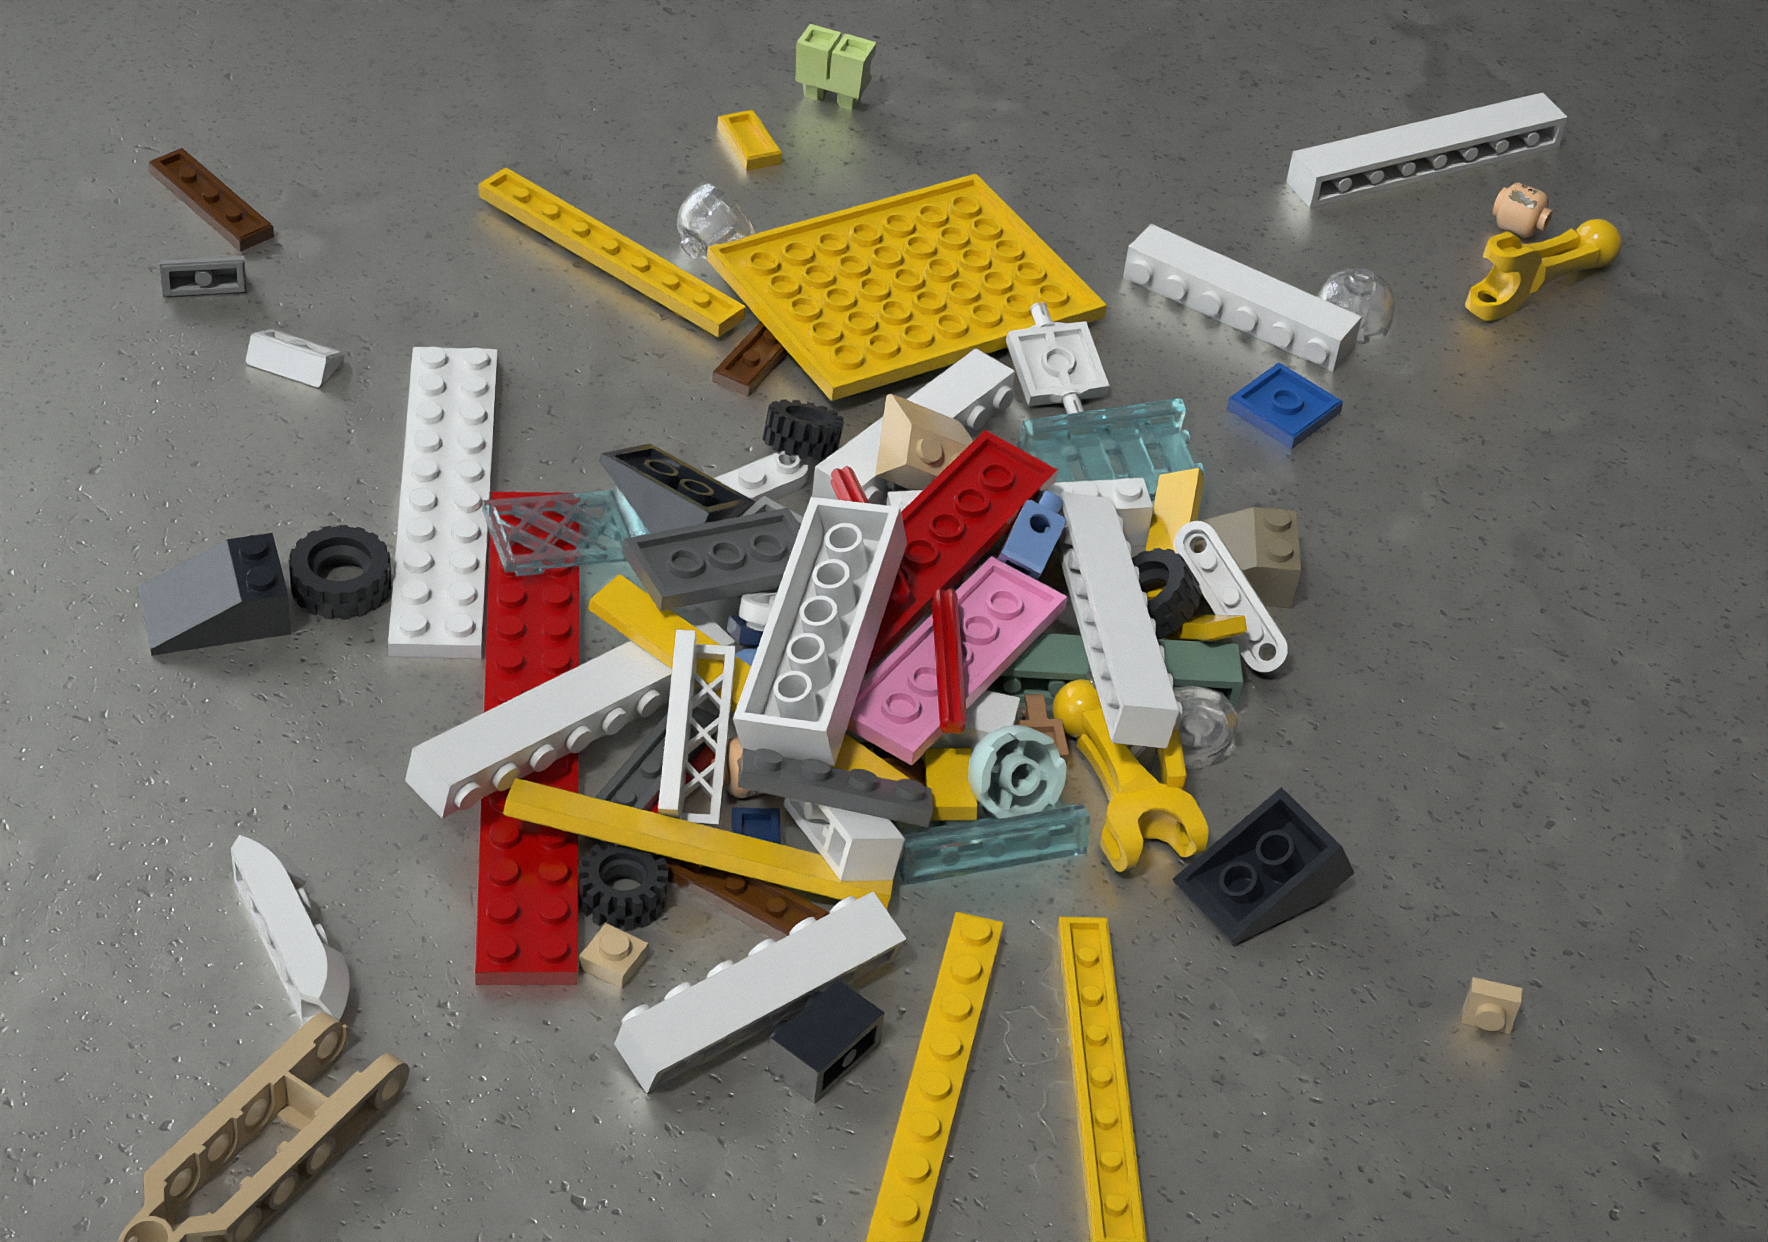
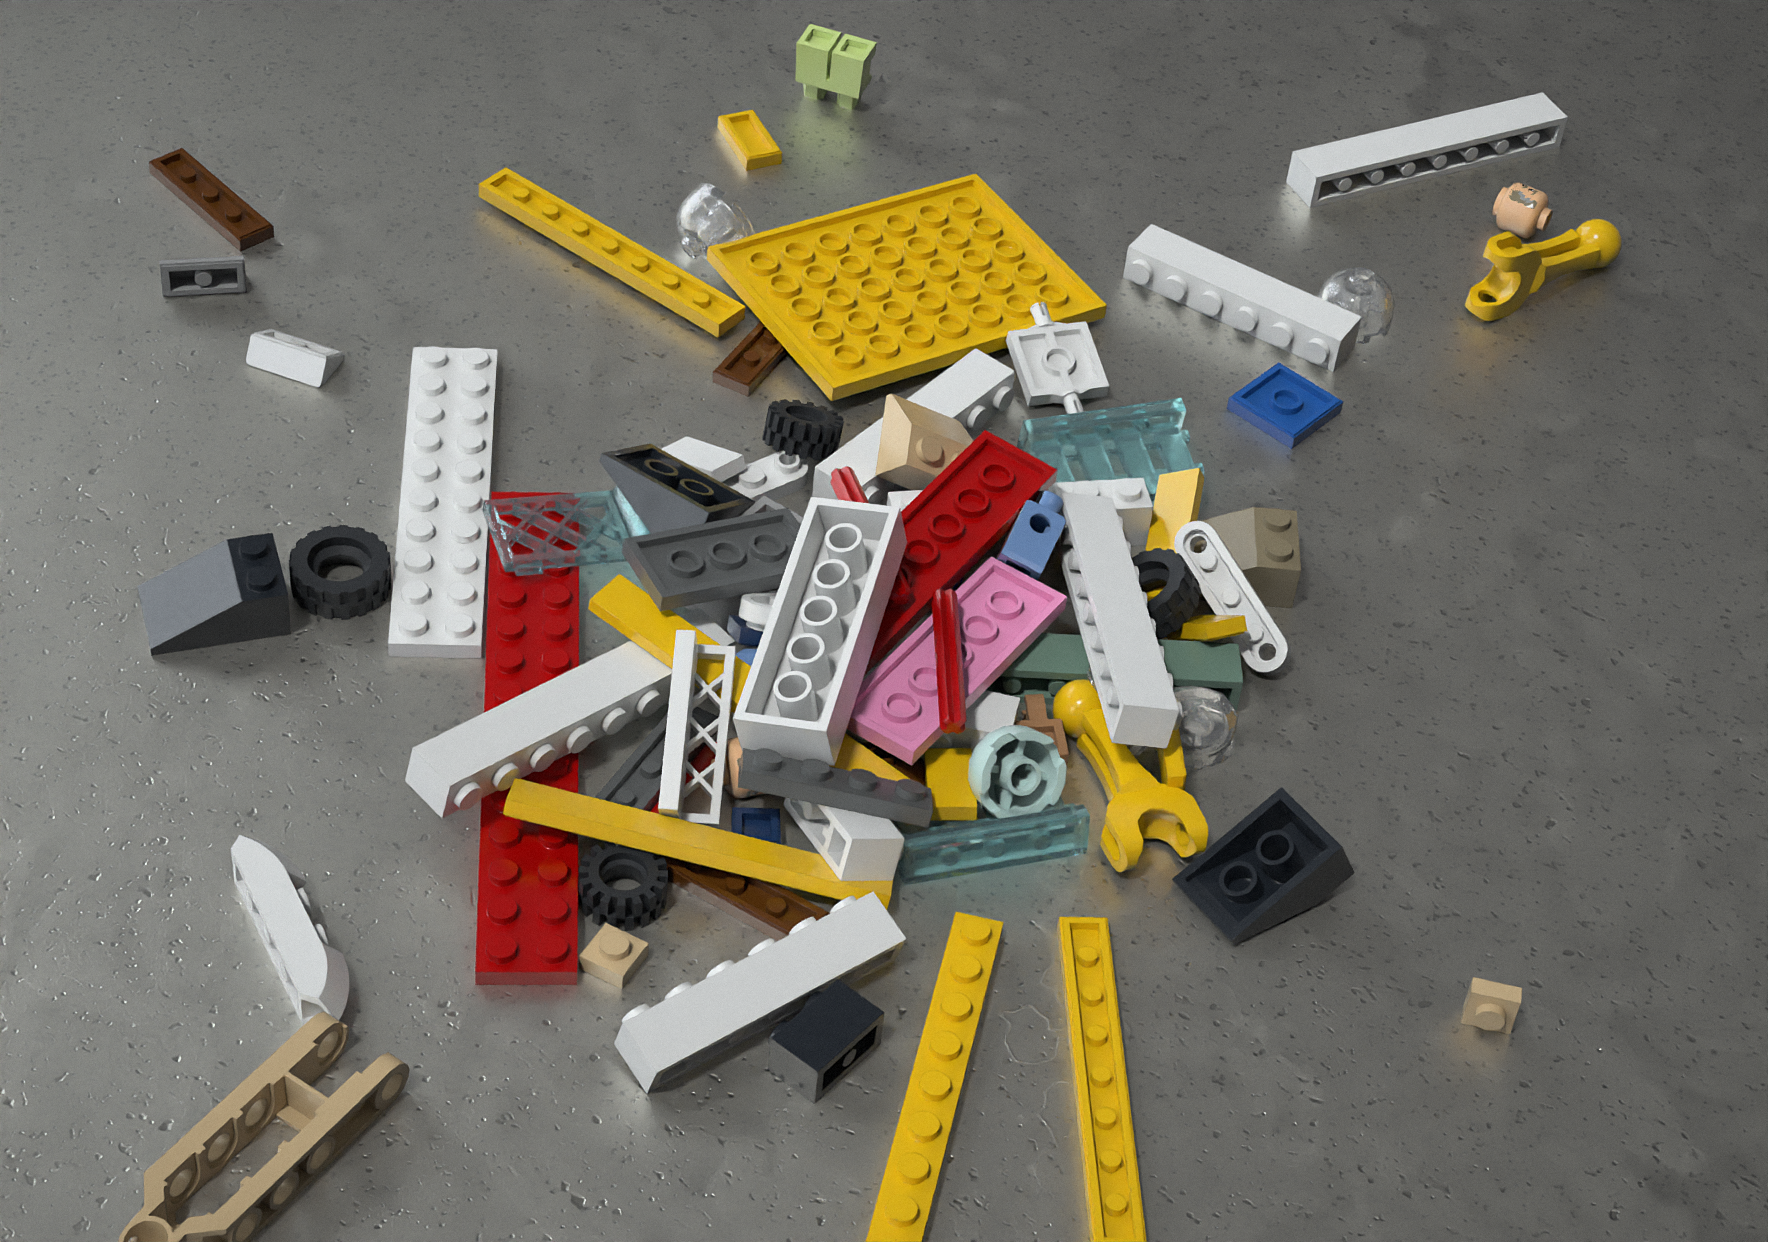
(707, 458): none -> white tile

